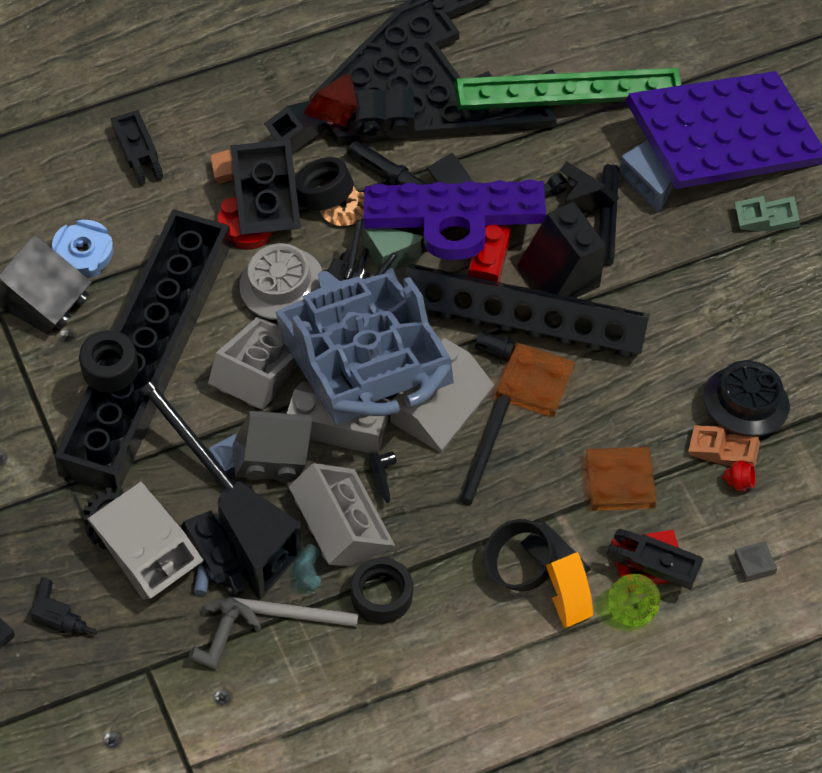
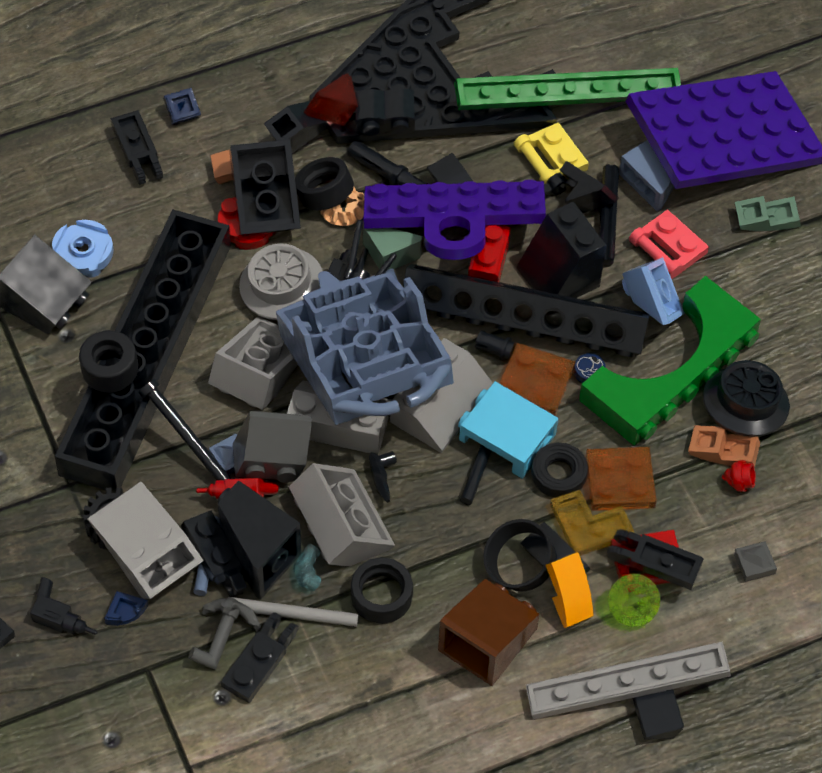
(125, 609): none -> dark blue tile
(182, 106): none -> dark blue tile
(256, 484): none -> red piece
(258, 659): none -> black hinge
(487, 630): none -> reddish brown slope
(508, 426): none -> medium azure panel
(556, 148): none -> light yellow plate
(559, 452): none -> black tyre
(581, 528): none -> clear yellow tile
(587, 365): none -> dark blue tile
(628, 680): none -> light grey tile
(639, 405): none -> green arch
(653, 291): none -> light blue slope
(659, 715): none -> black slope
(674, 238): none -> coral plate

